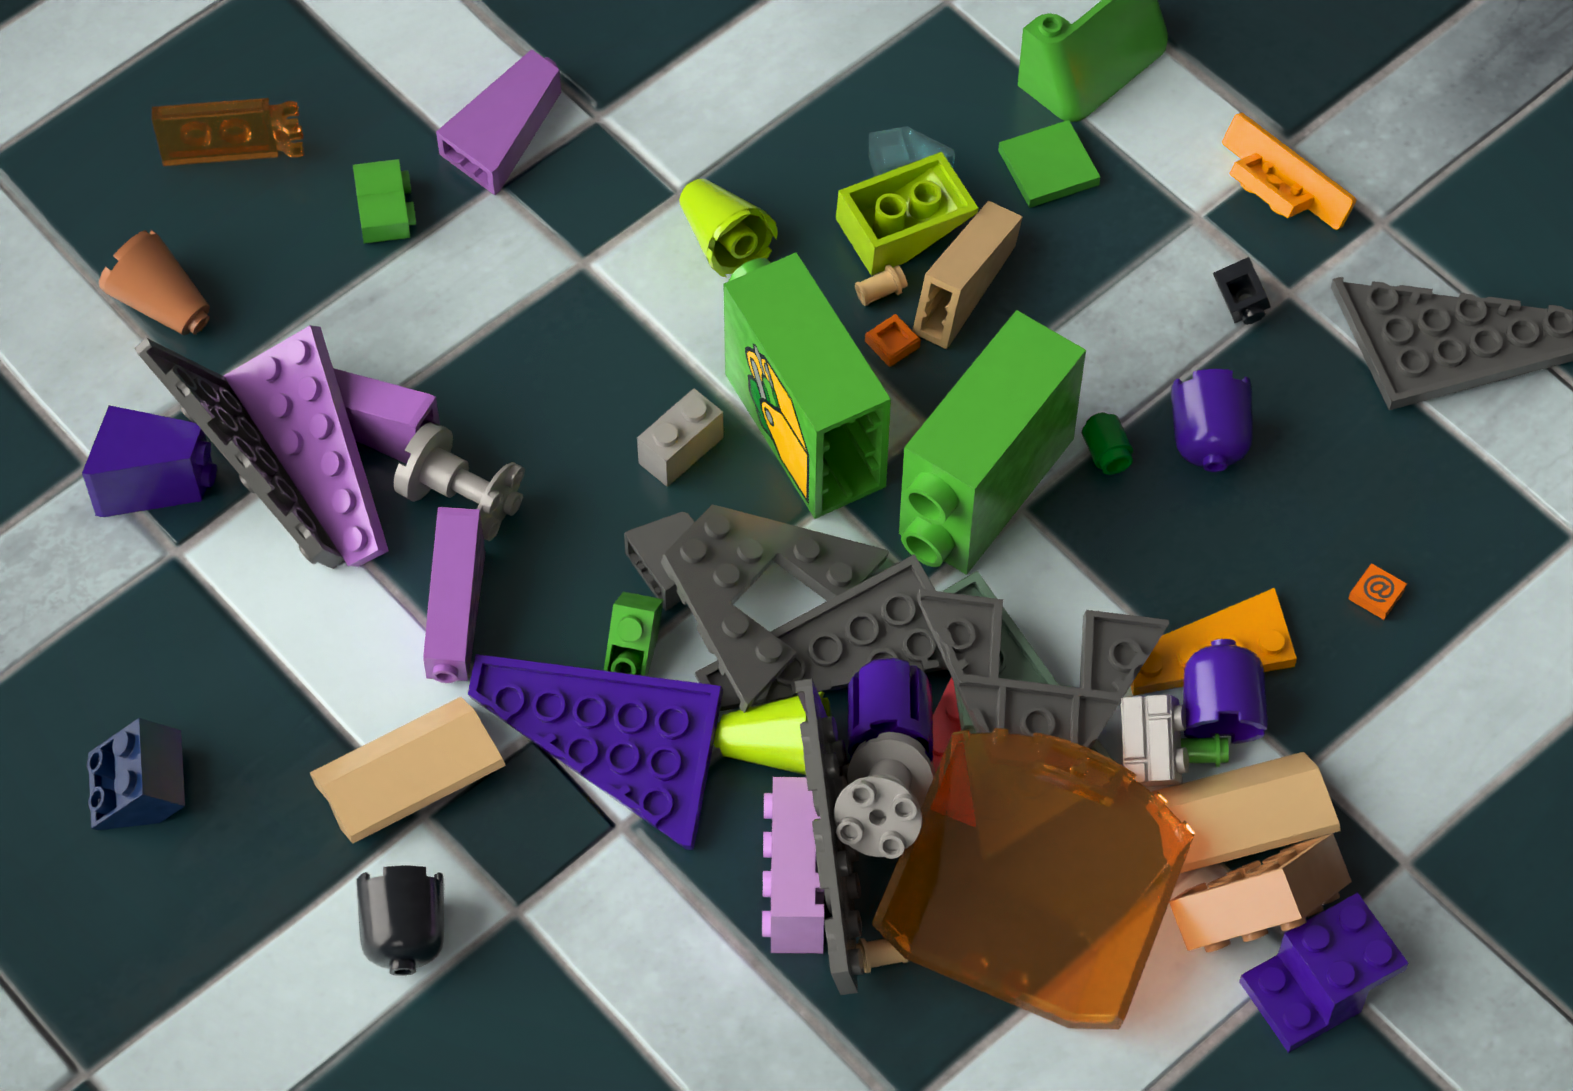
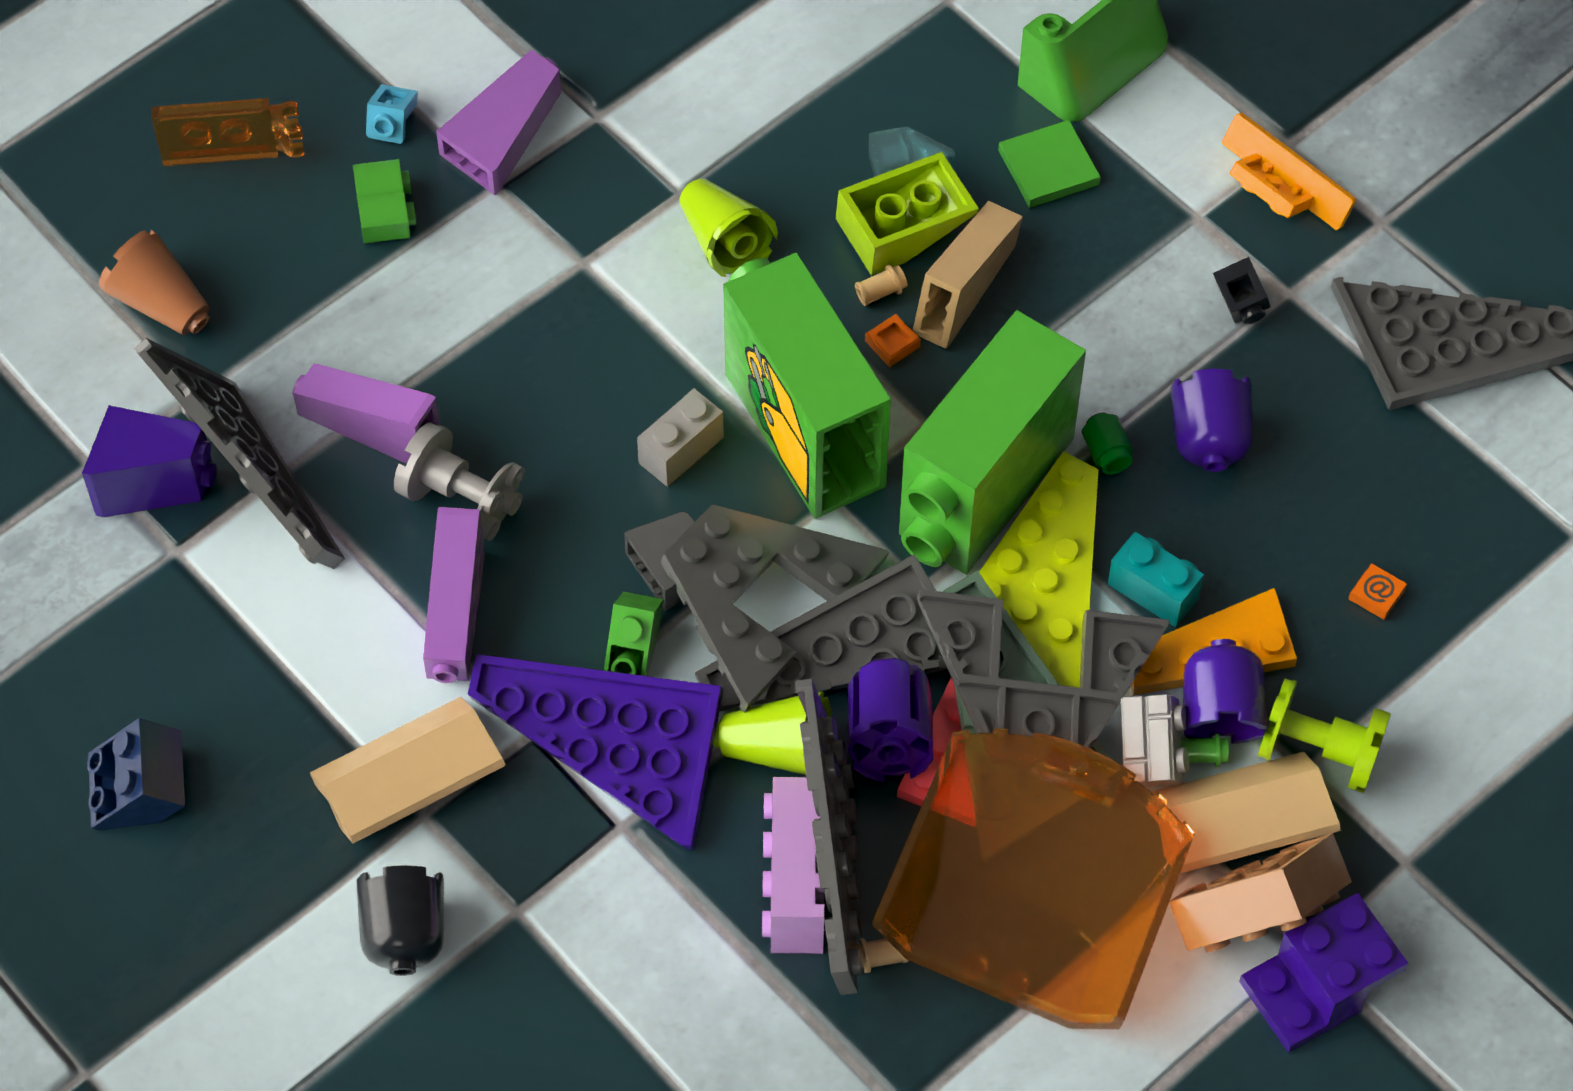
(305, 422): medium lavender wing -> none
(388, 113): none -> medium azure bracket
(884, 795): light grey piece -> none
(1047, 566): none -> neon yellow wing
(1155, 578): none -> teal brick
(1341, 741): none -> lime piece

